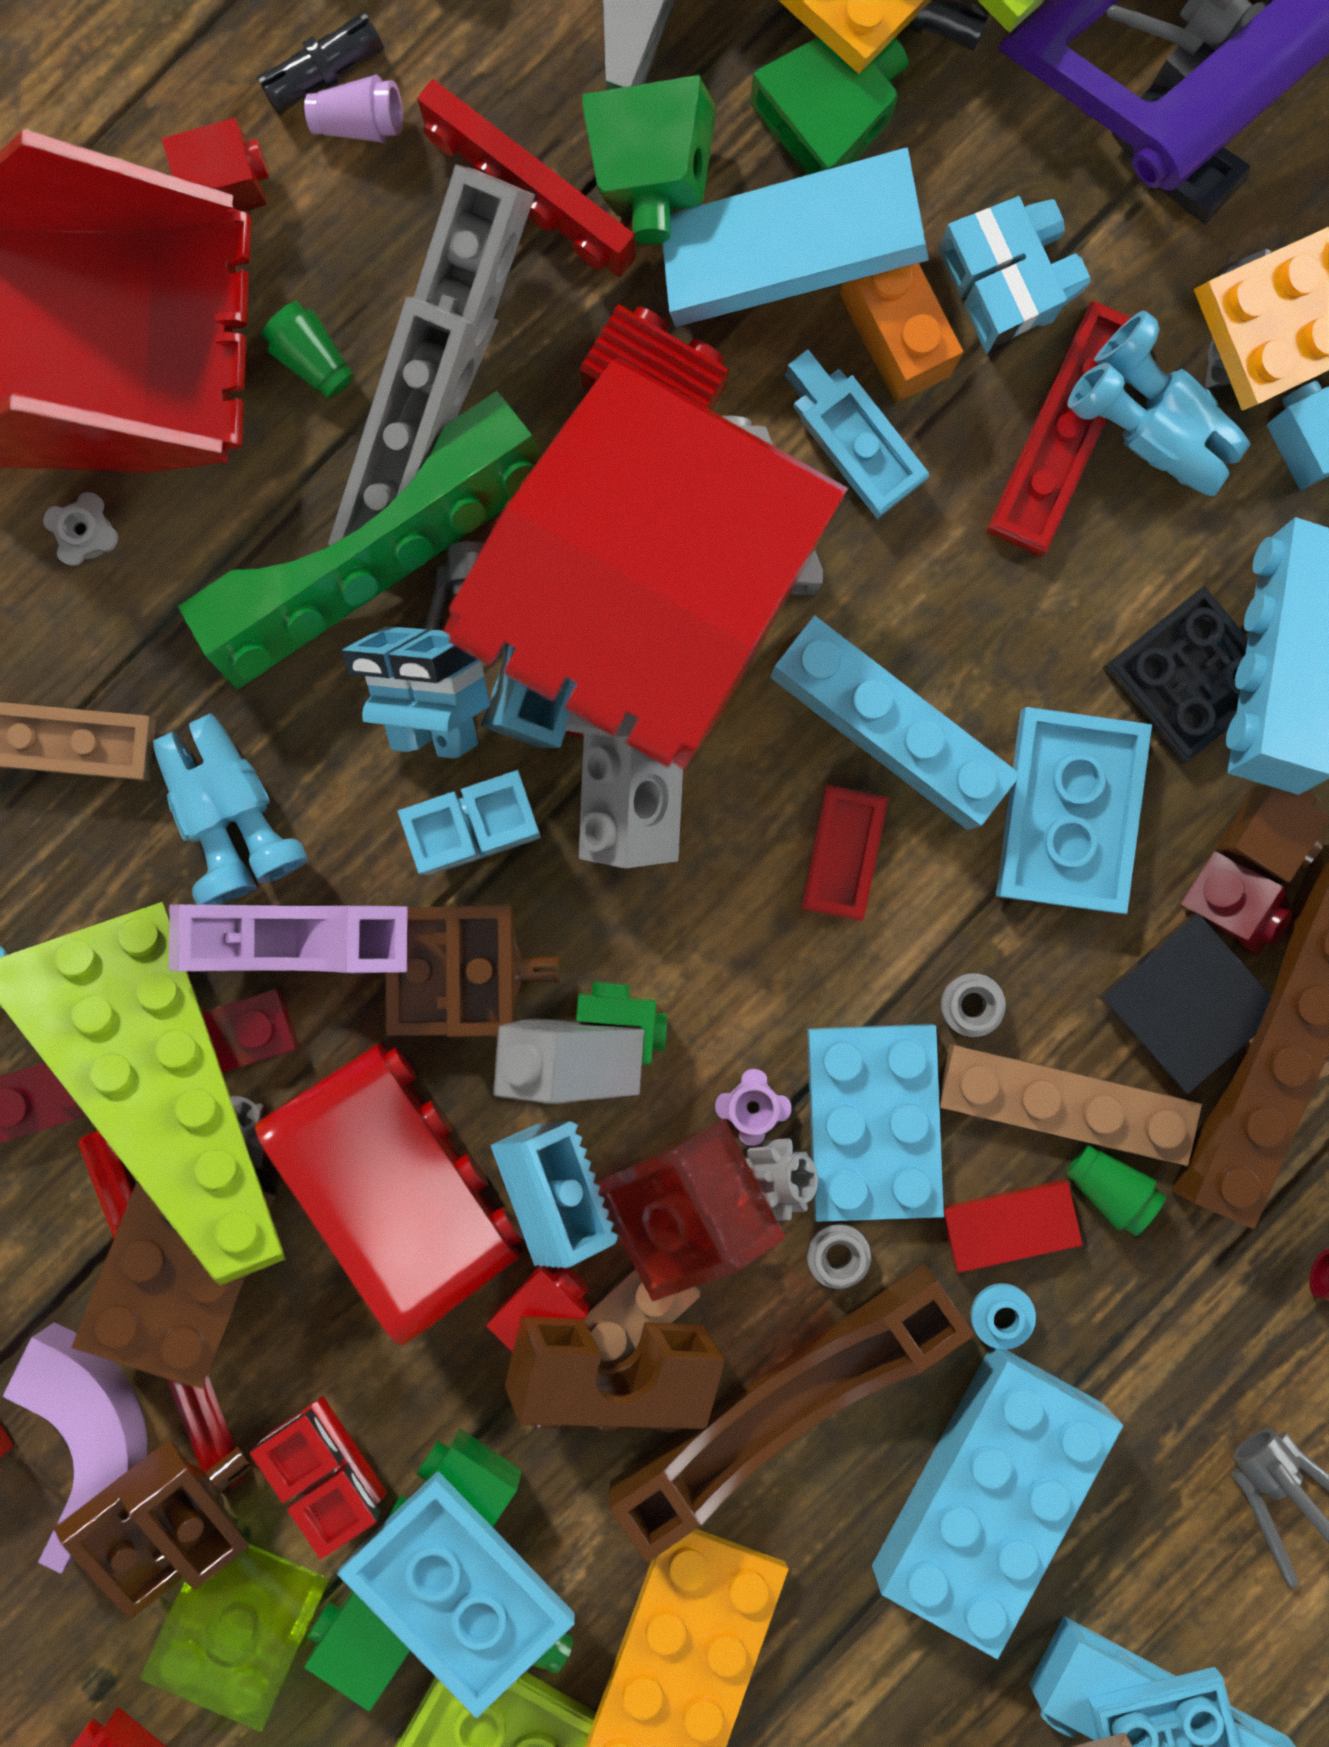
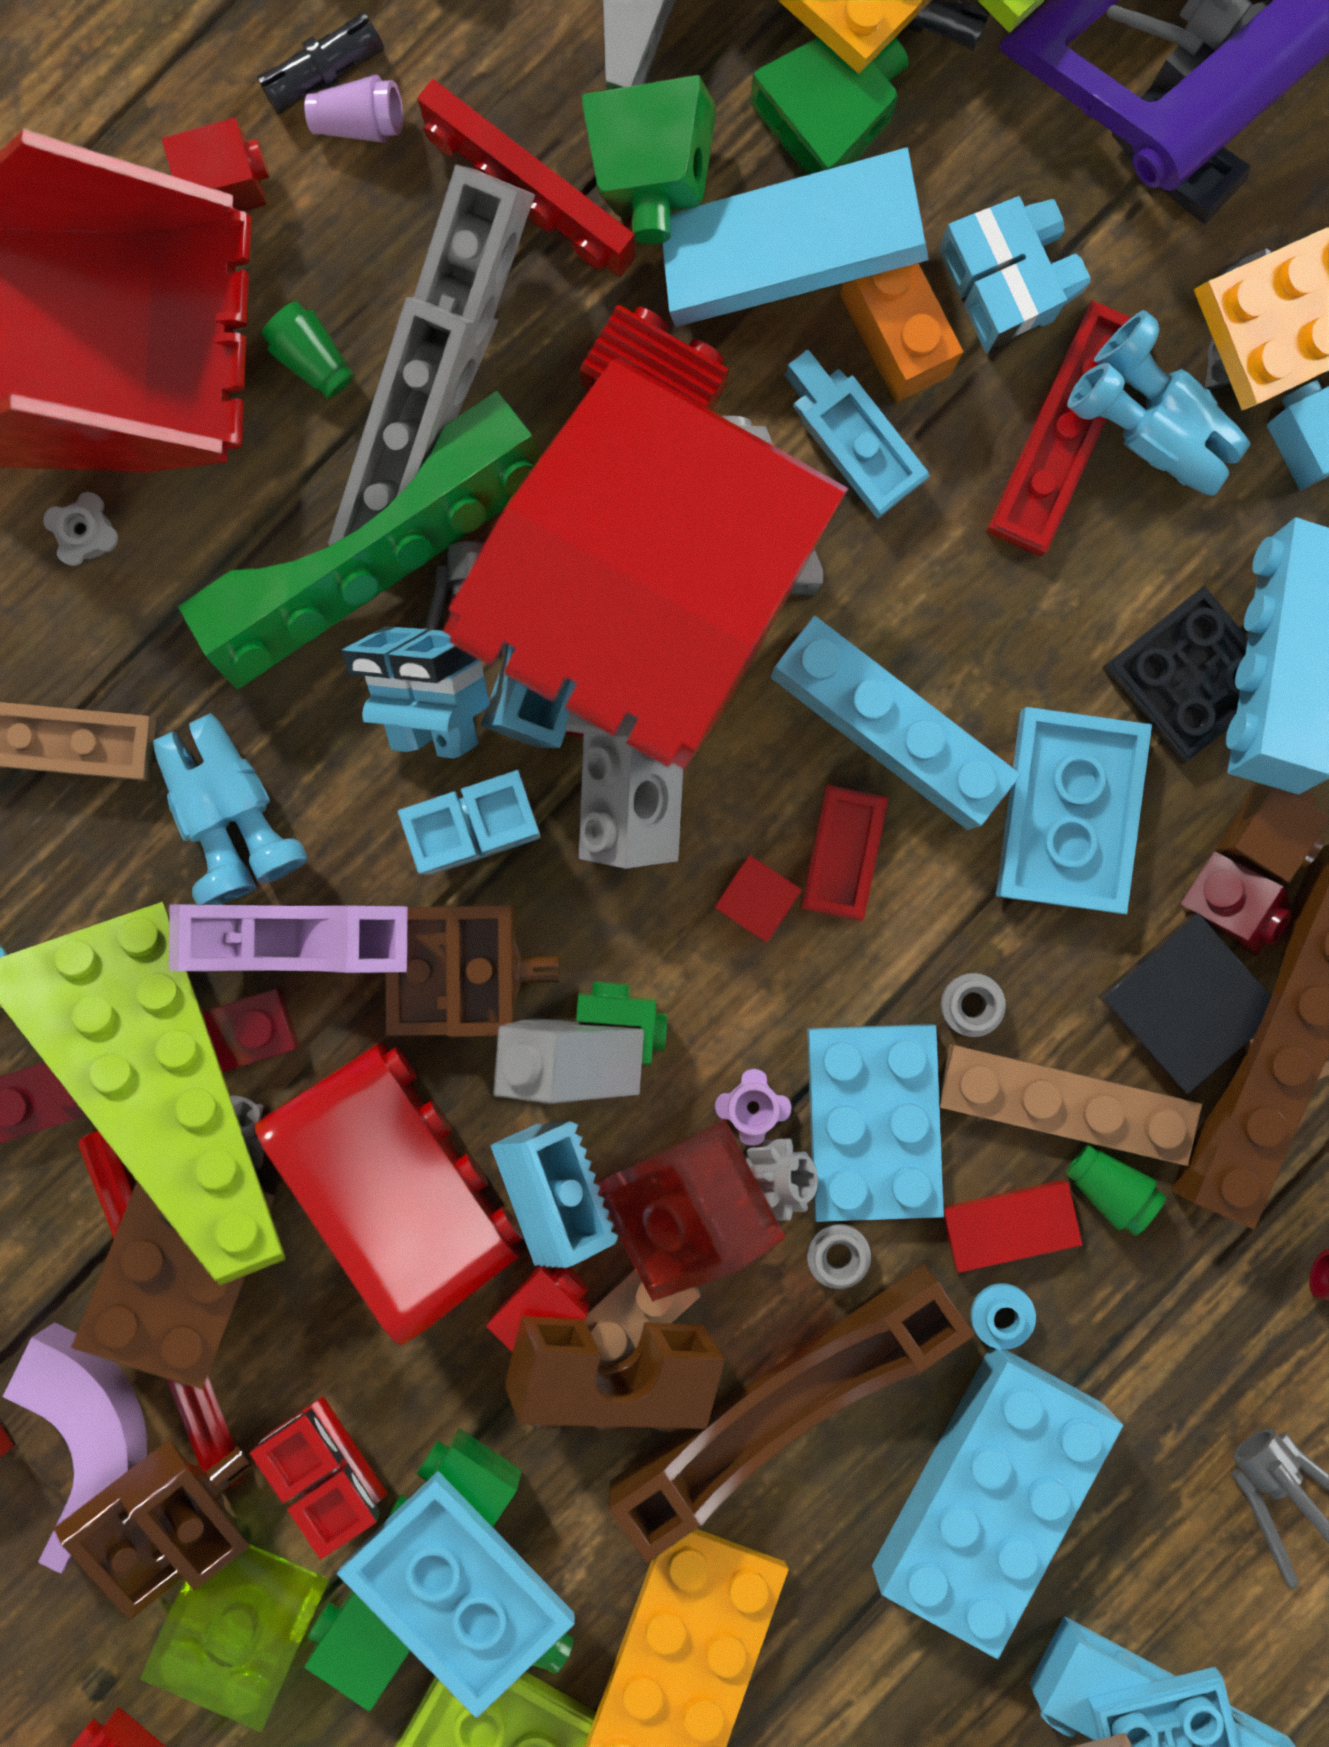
(757, 898): none -> red tile

